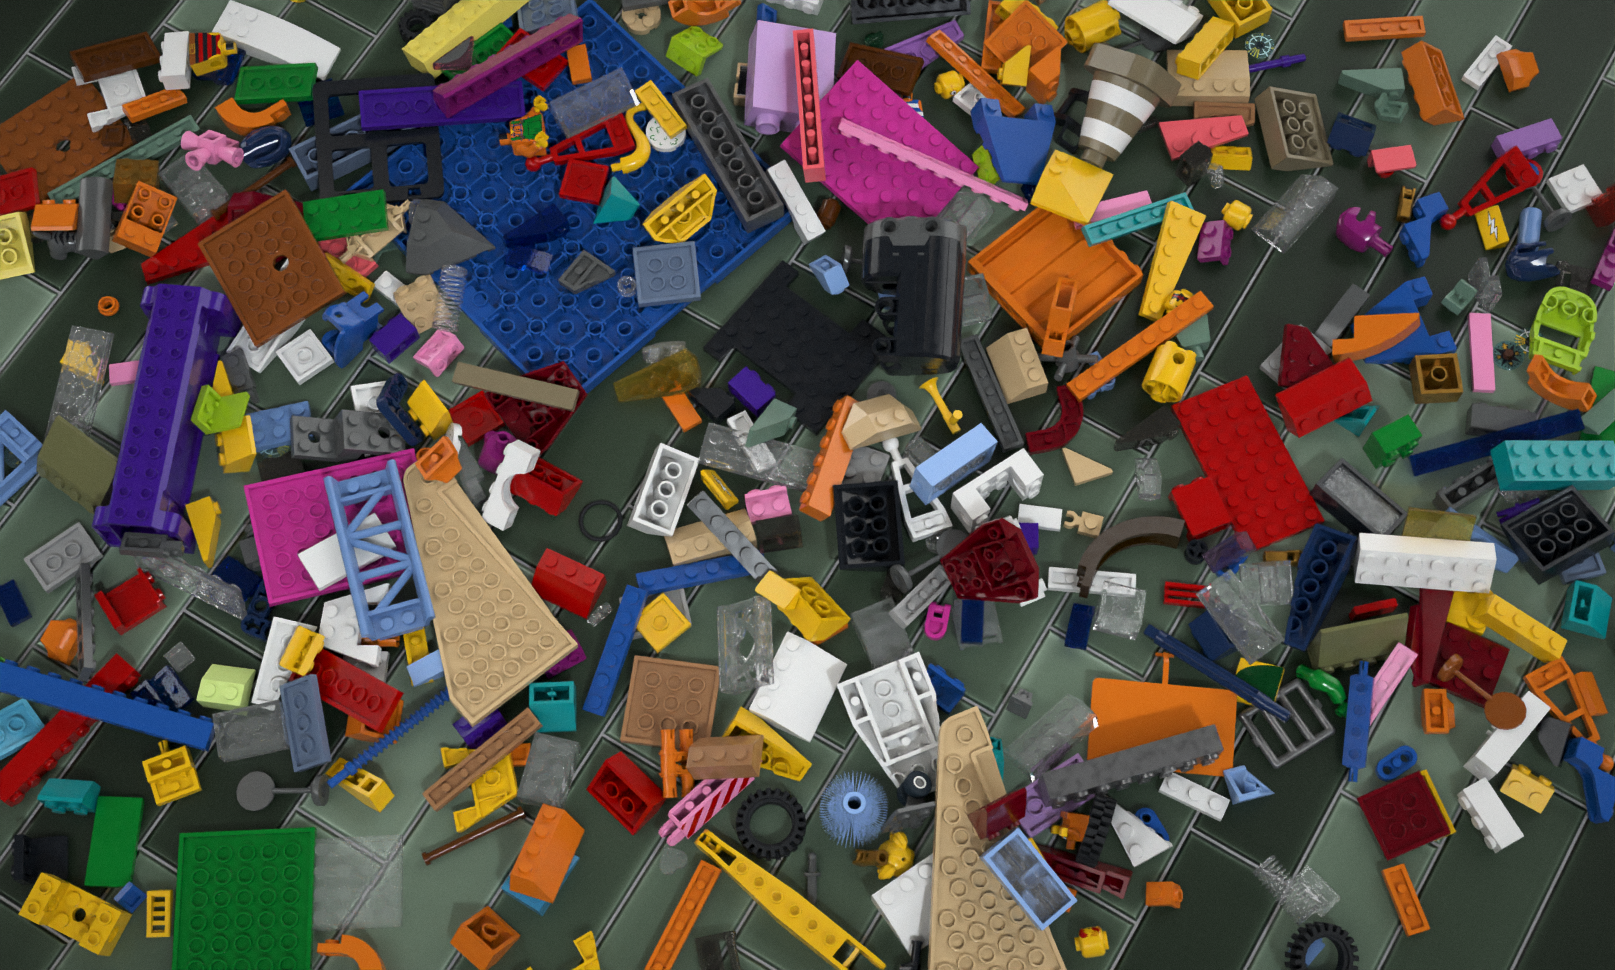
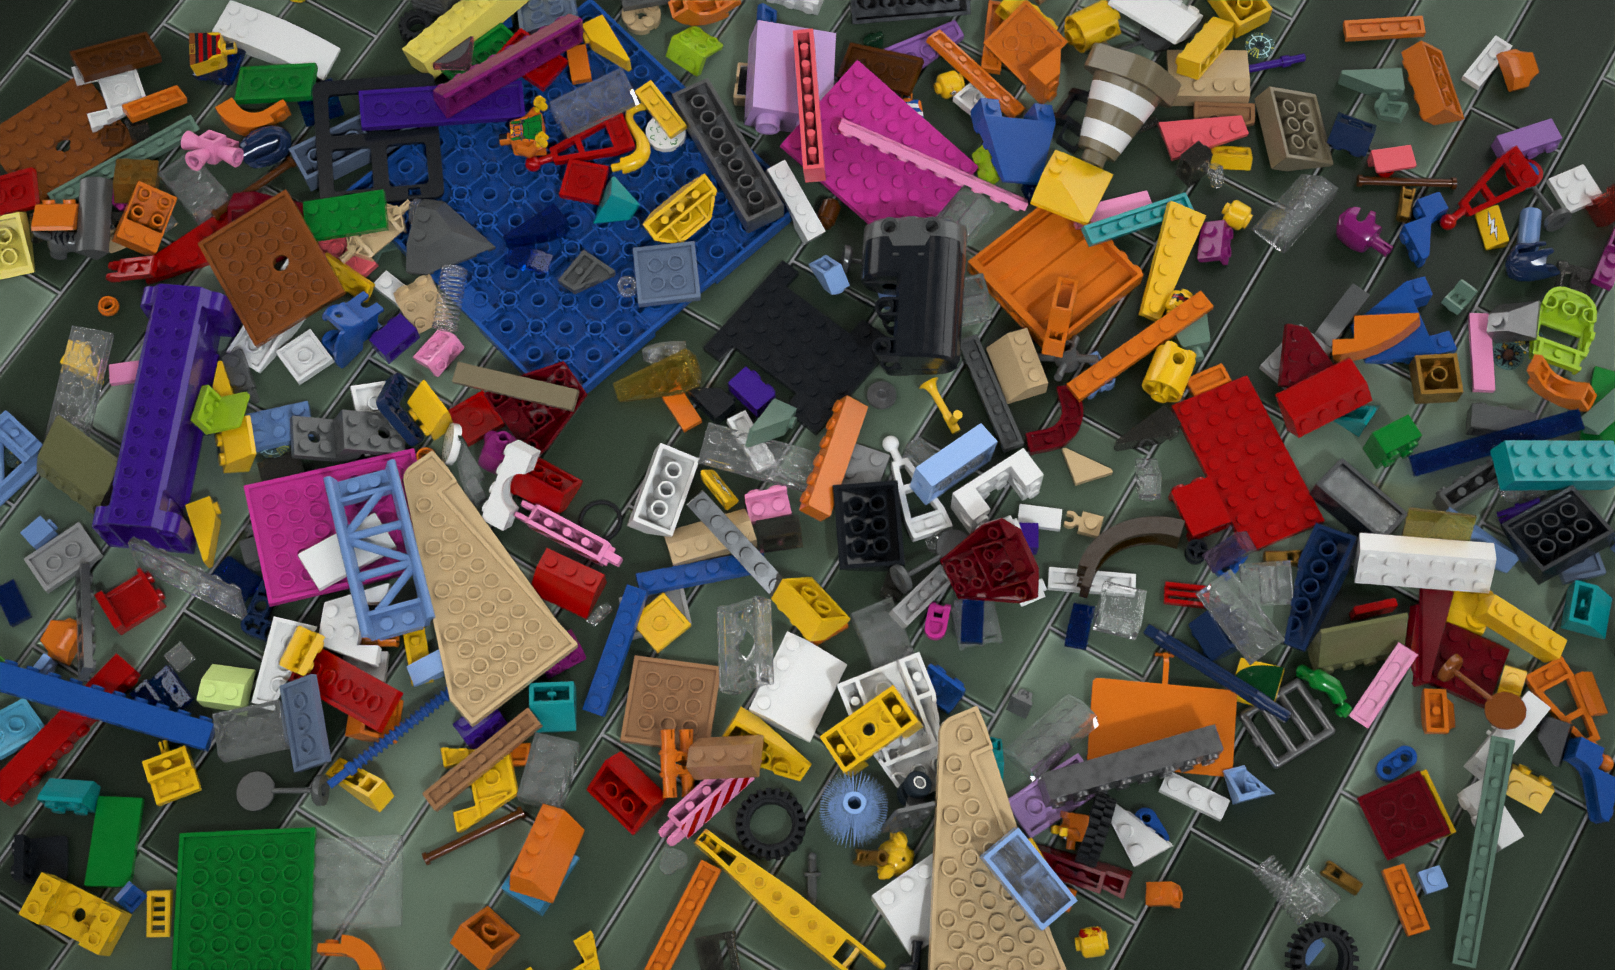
(40, 532): none -> medium blue brick
(45, 664): none -> light blue plate
(133, 268): none -> red hinge
(150, 545): dark grey hinge -> none
(175, 62): white brick -> none
(440, 461): orange slope -> none
(569, 535): none -> bright pink hinge
(604, 42): none -> yellow slope
(778, 591): yellow slope -> none
(878, 421): tan wedge -> none
(891, 720): none -> yellow plate
(999, 814): dark red slope -> none
(1015, 70): yellow slope -> none
(1208, 380): none -> orange tile
(1344, 880): none -> pearl gold bar
(1358, 721): blue plate -> none
(1421, 182): none -> reddish brown bar
(1432, 880): none -> light blue plate
(1483, 851): none -> sand green plate
(1487, 286): clear slope -> none
(1512, 680): none -> yellow bracket
(1514, 322): none -> flat silver slope

